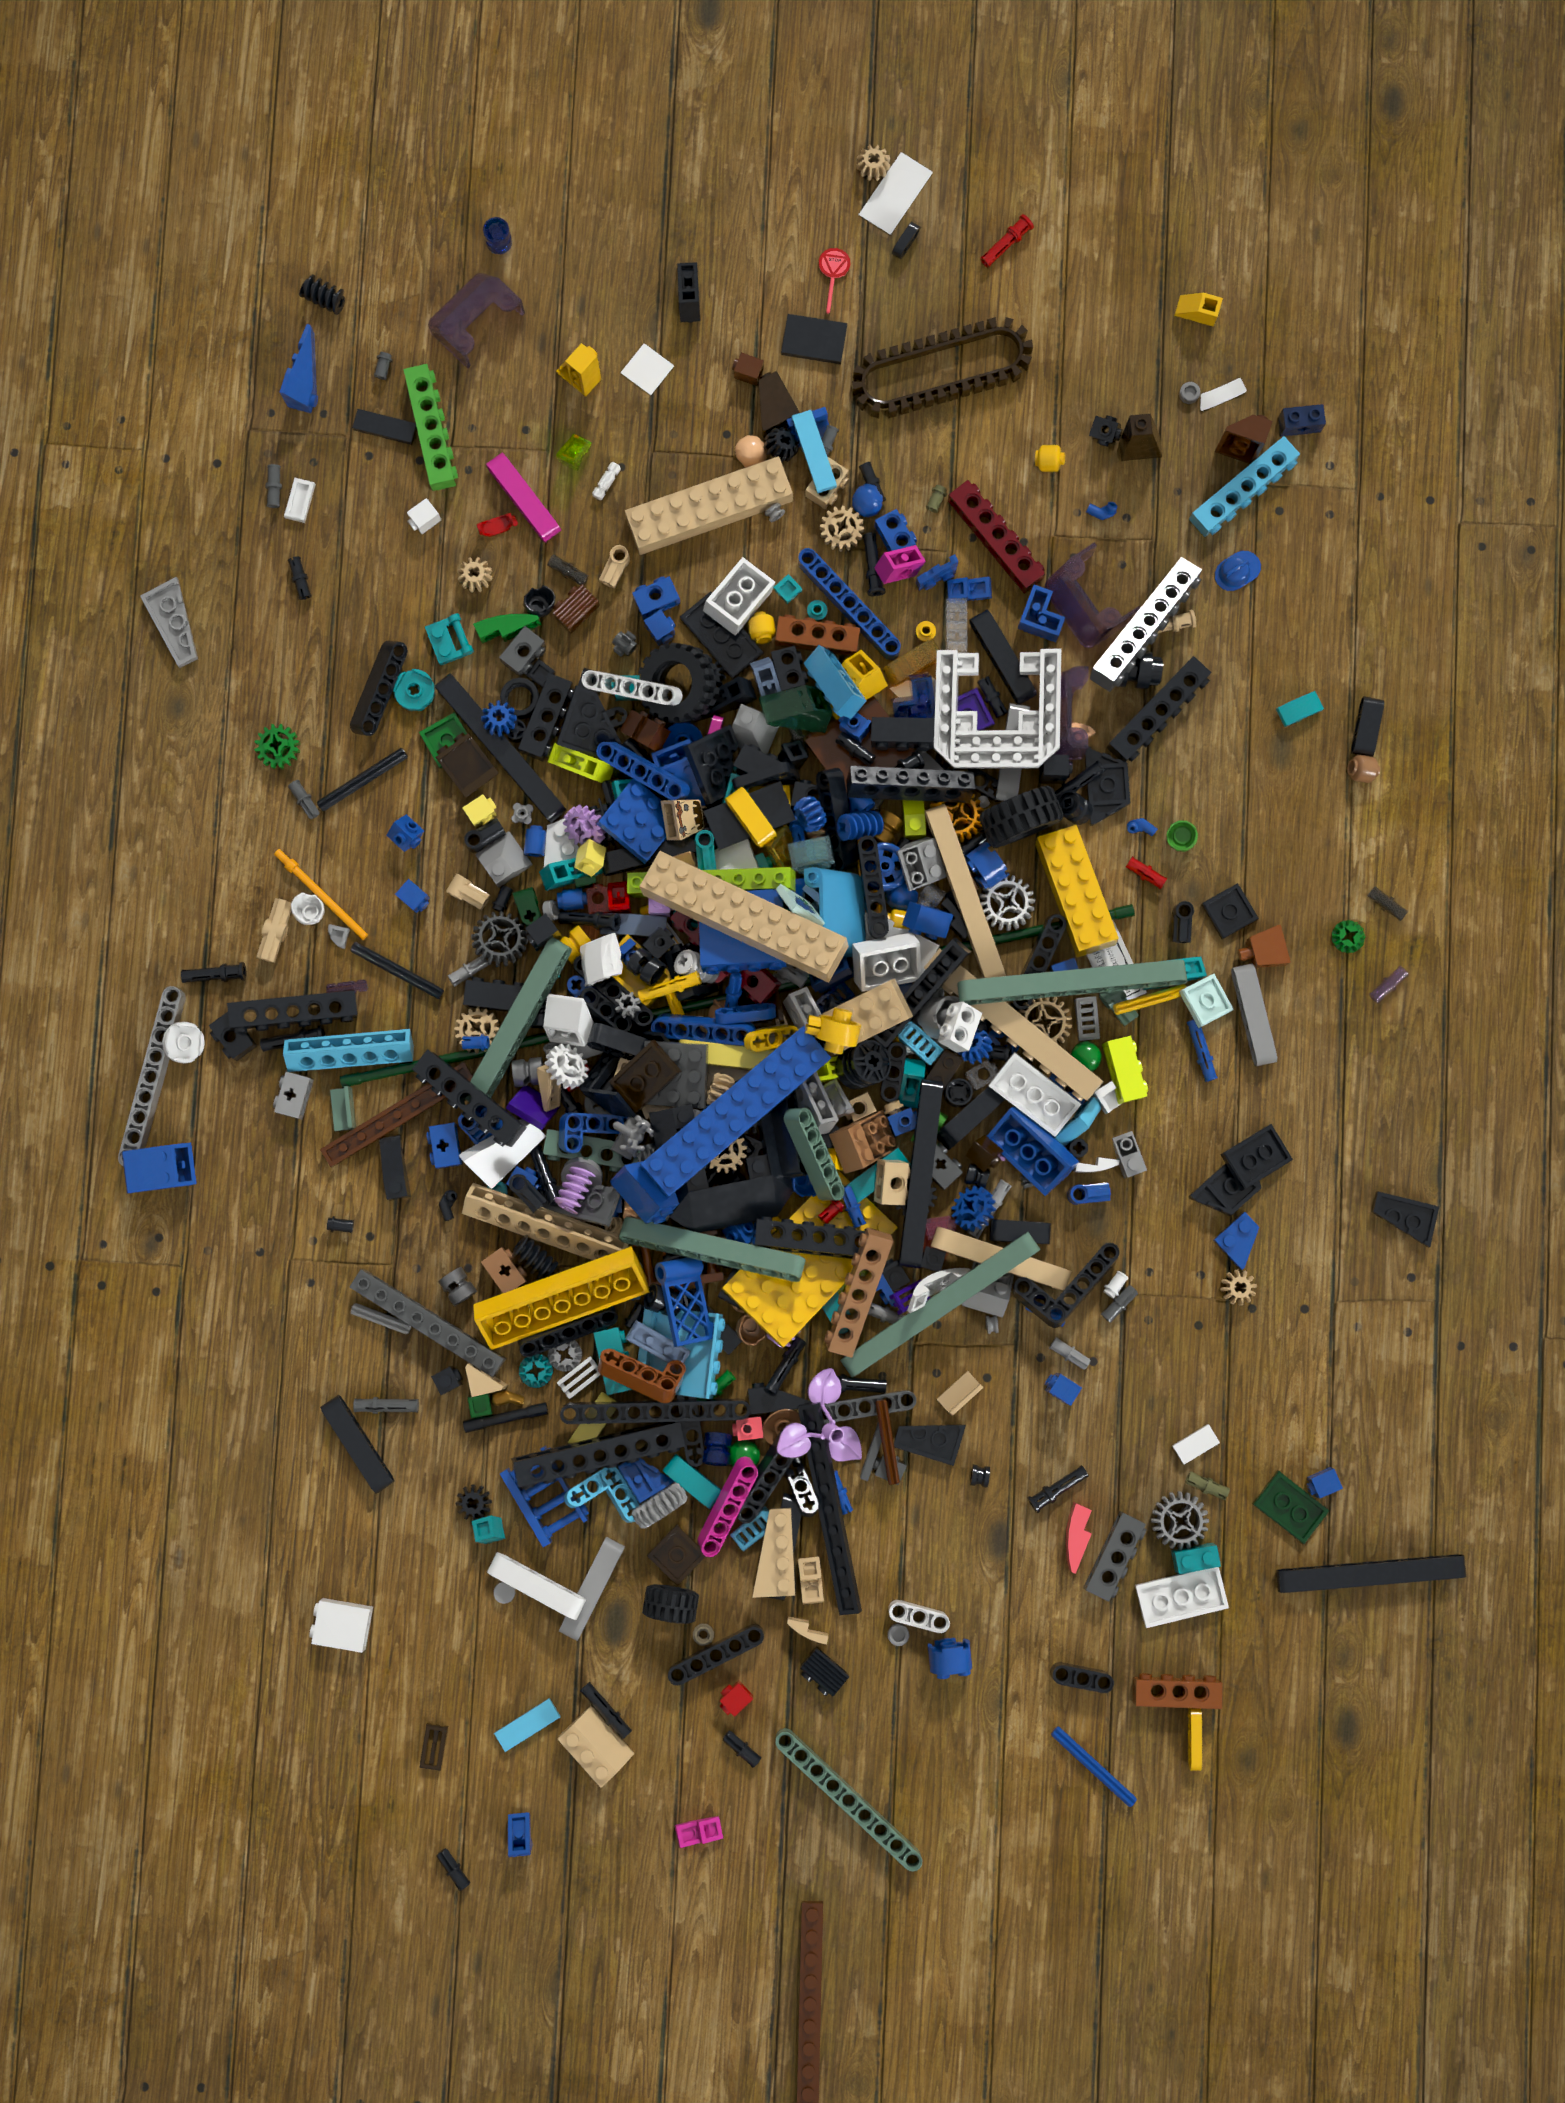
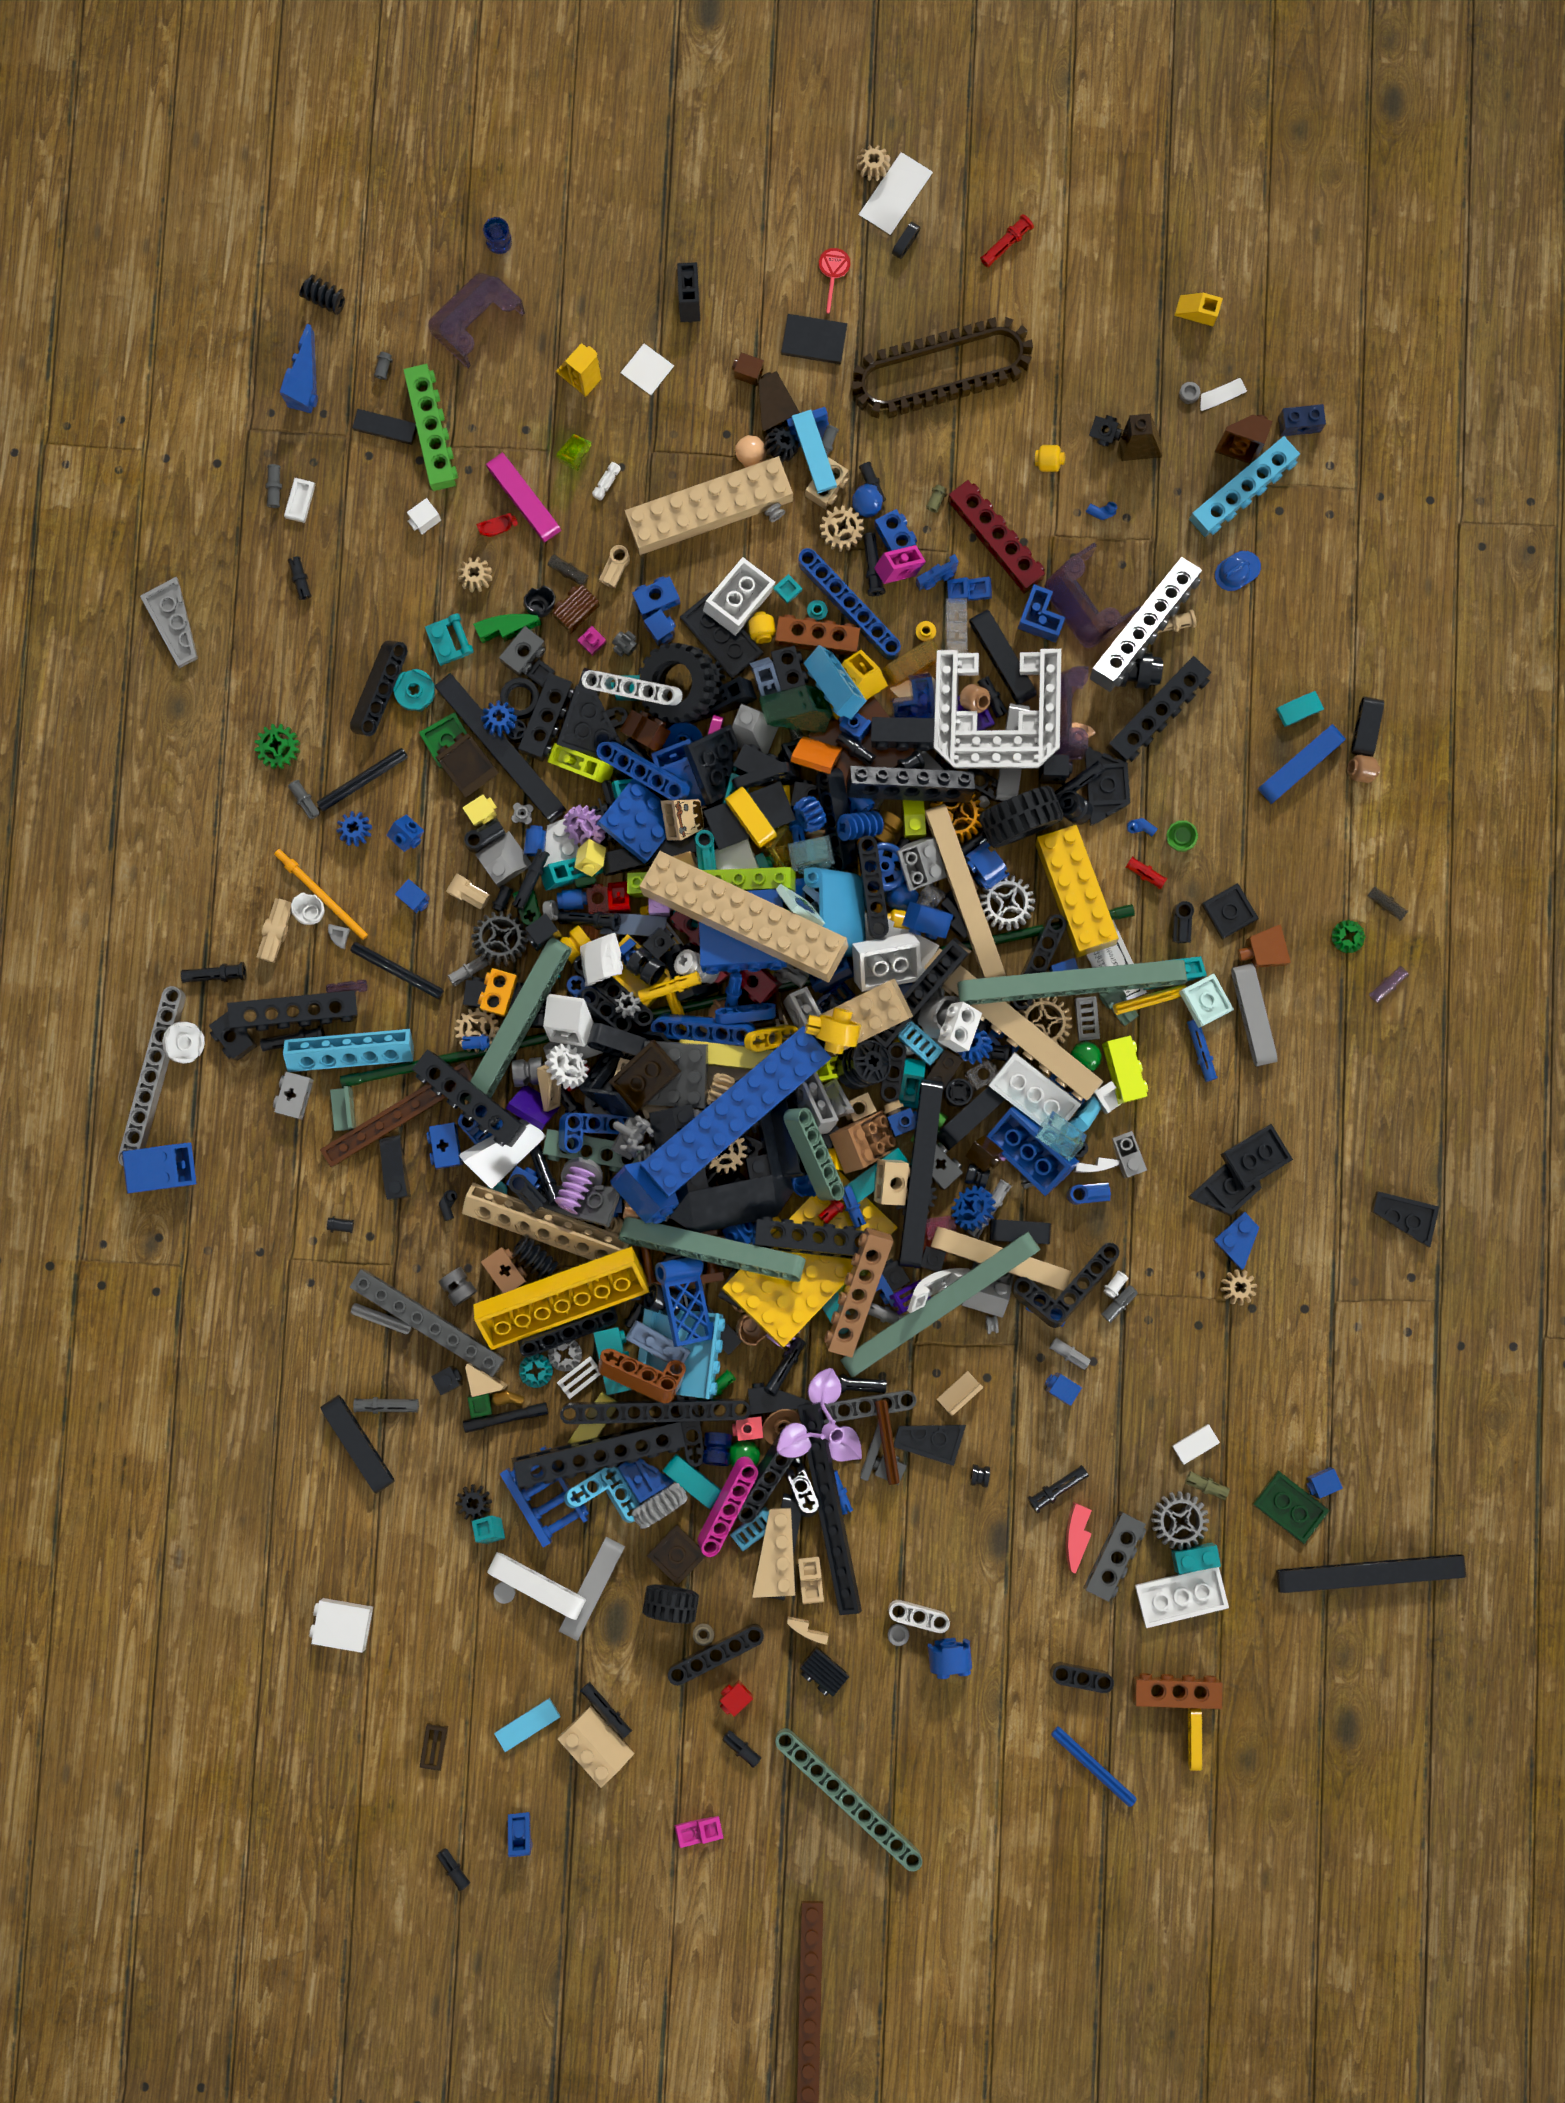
(353, 821): none -> blue gear
(503, 993): none -> light orange brick
(530, 880): none -> black pin
(591, 640): none -> dark pink tile
(816, 754): none -> orange slope
(975, 698): none -> medium nougat head
(1061, 1136): none -> clear light blue brick
(1301, 764): none -> blue beam

